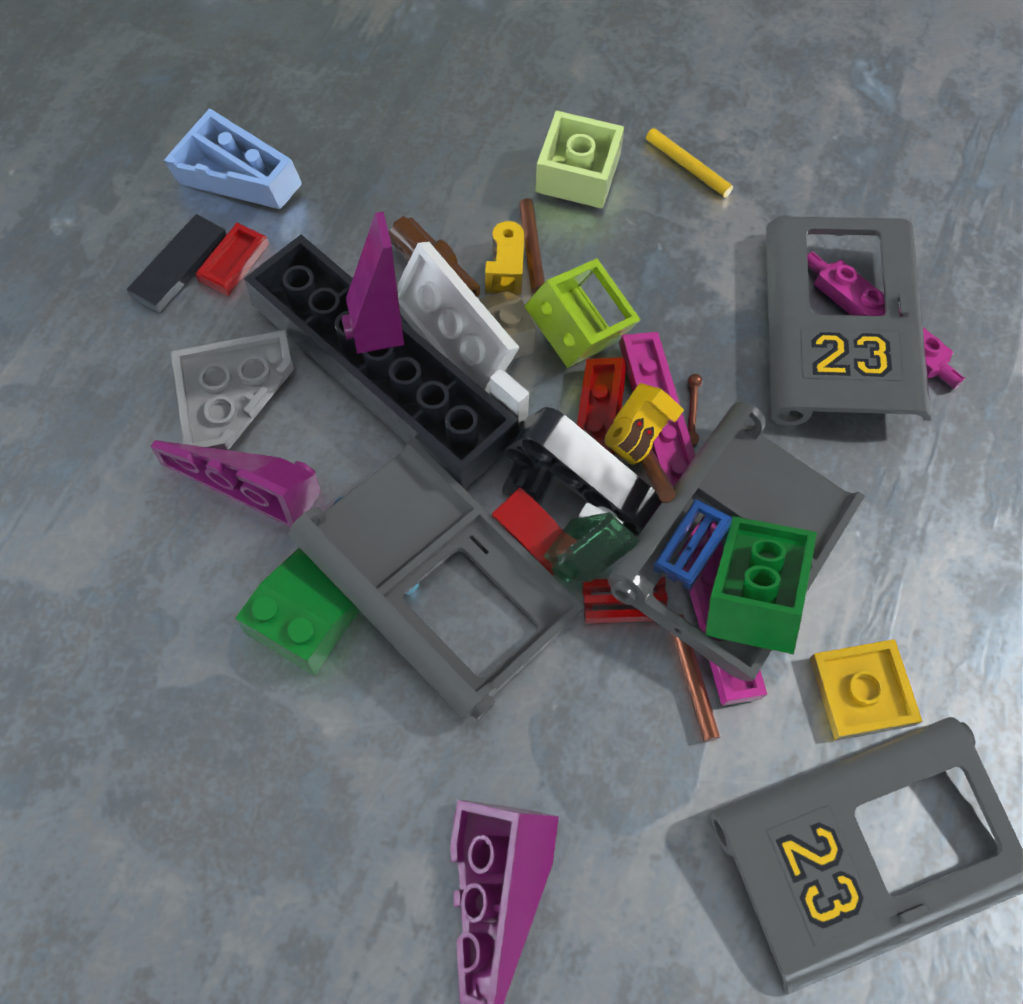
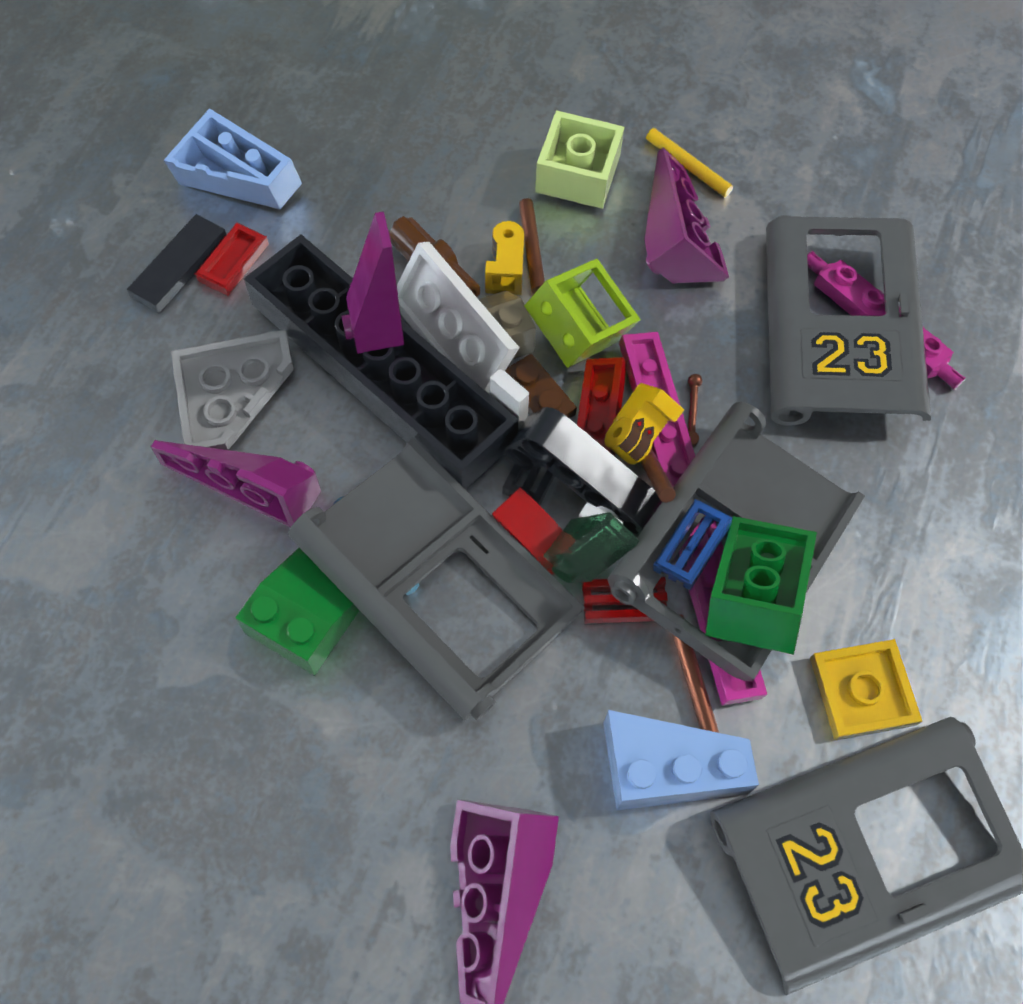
(541, 387): none -> reddish brown plate
(674, 763): none -> light blue wedge
(677, 229): none -> magenta wedge

